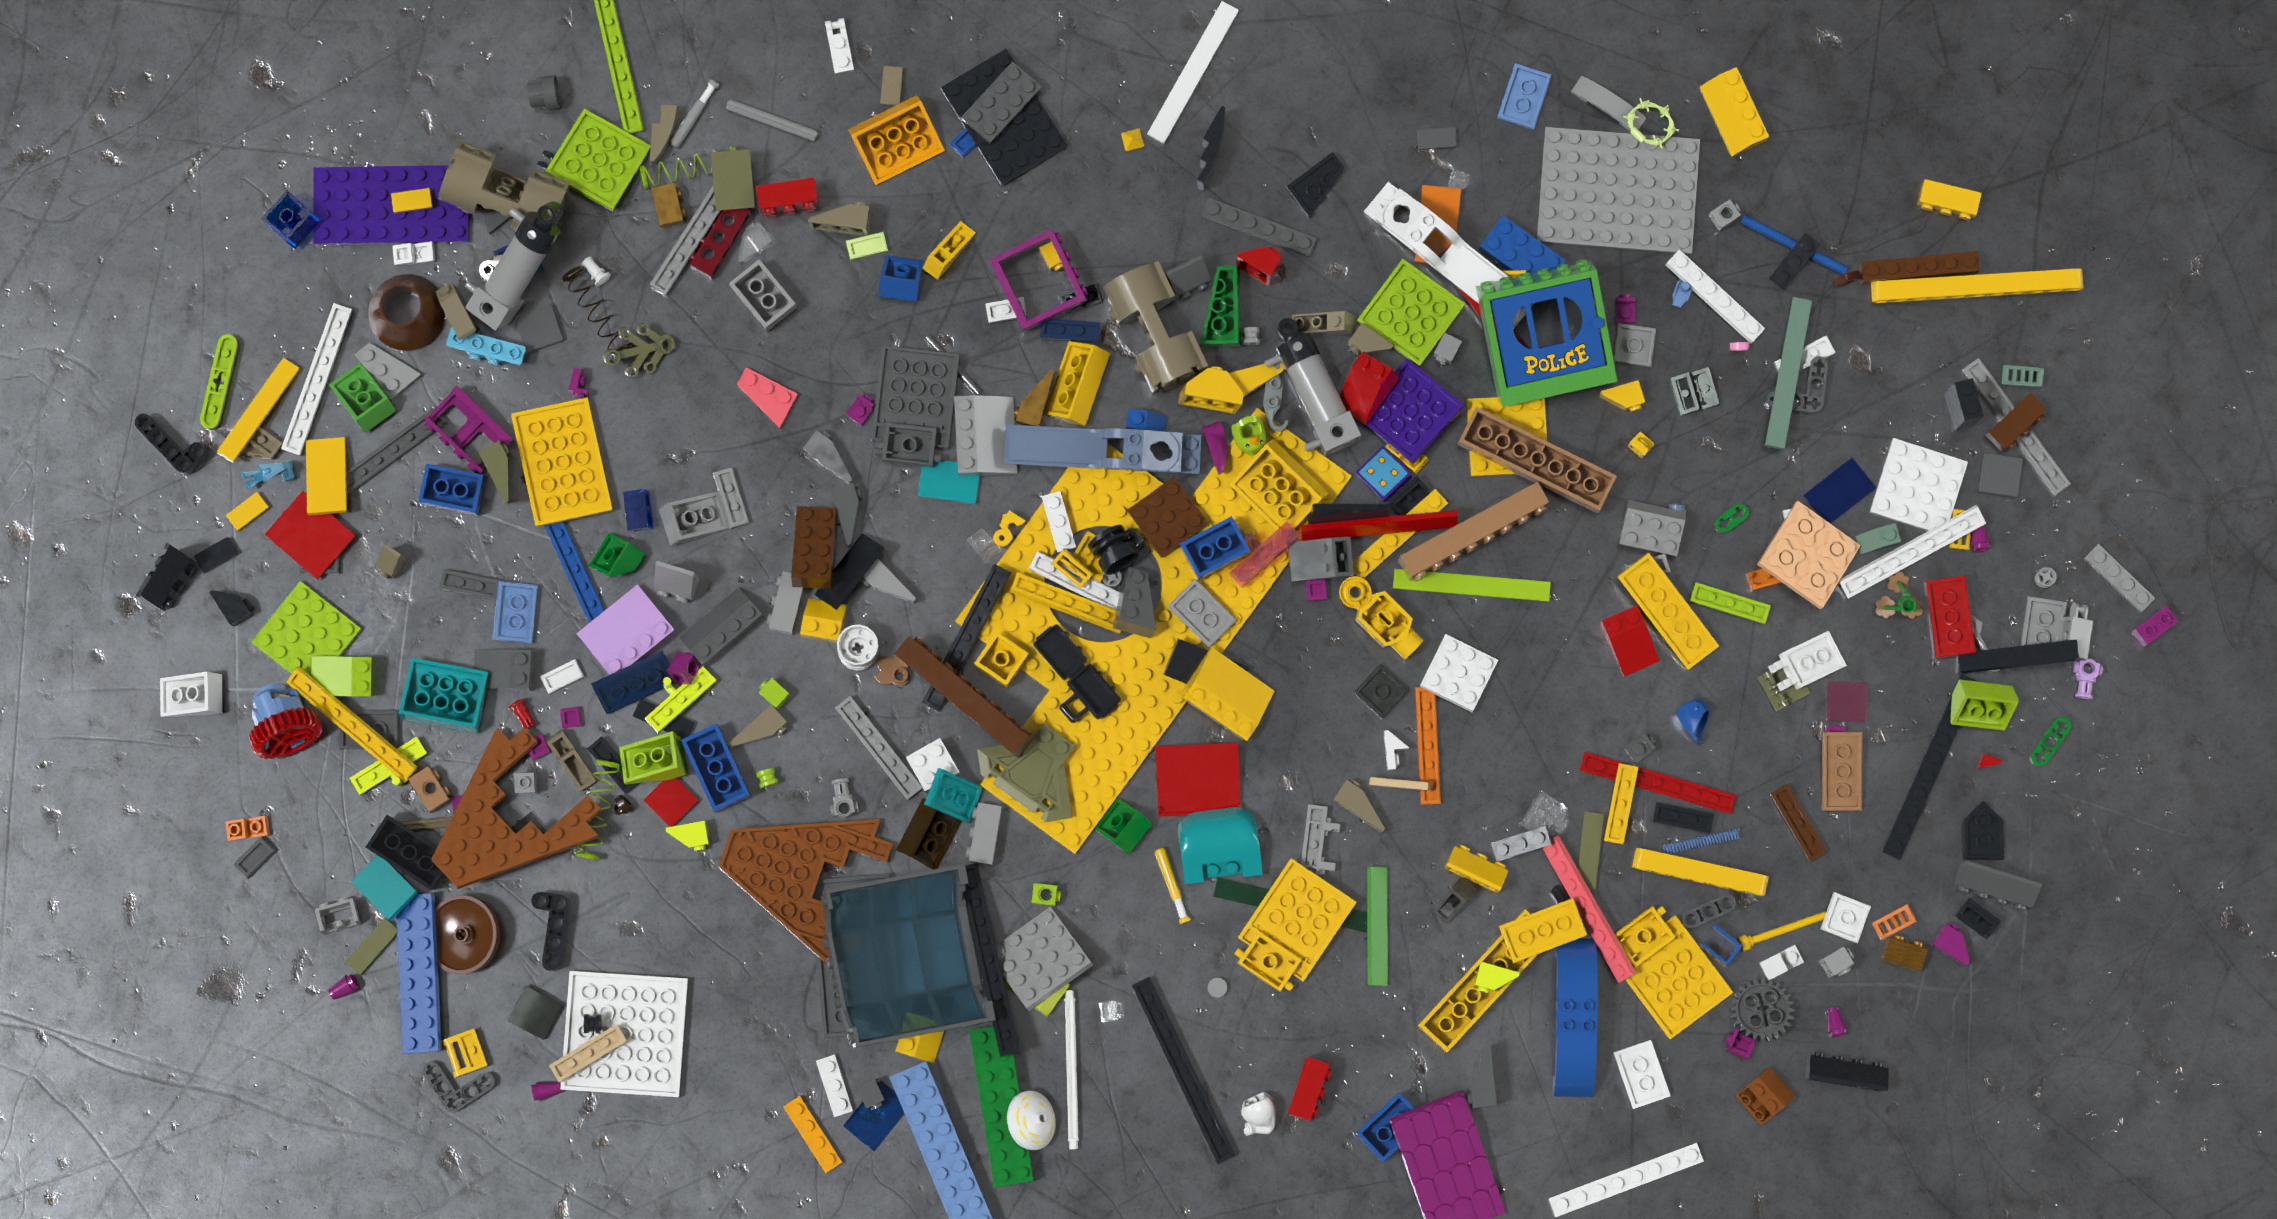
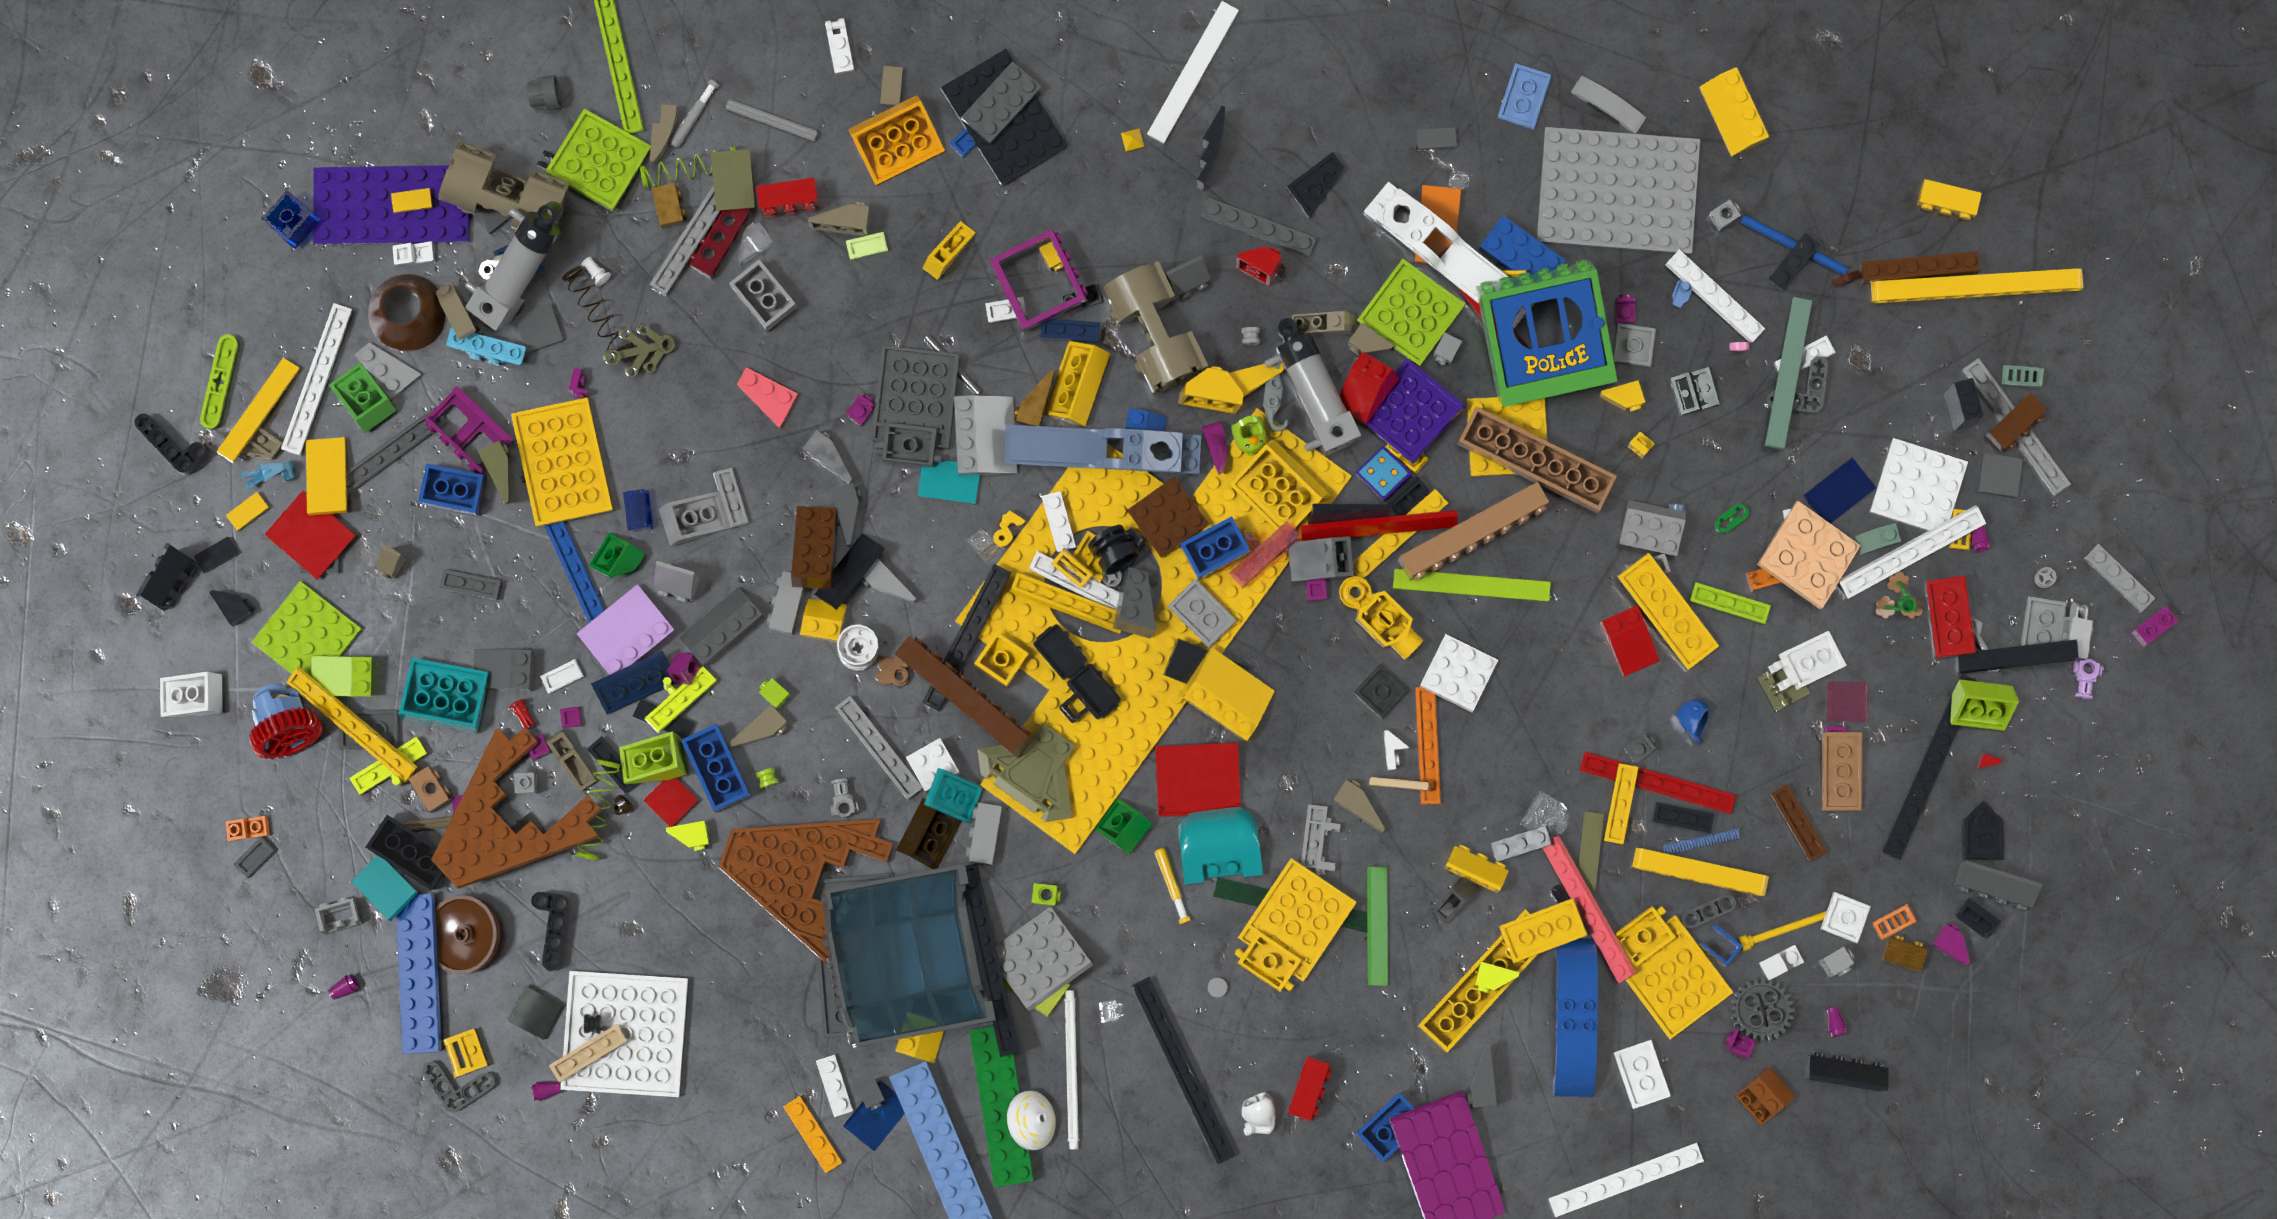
(372, 946): olive tile -> none
(515, 612): medium blue tile -> none
(900, 278): blue slope -> none
(1223, 316): green wedge -> none
(1638, 135): yellowish green piece -> none
(2054, 726): green beam -> none

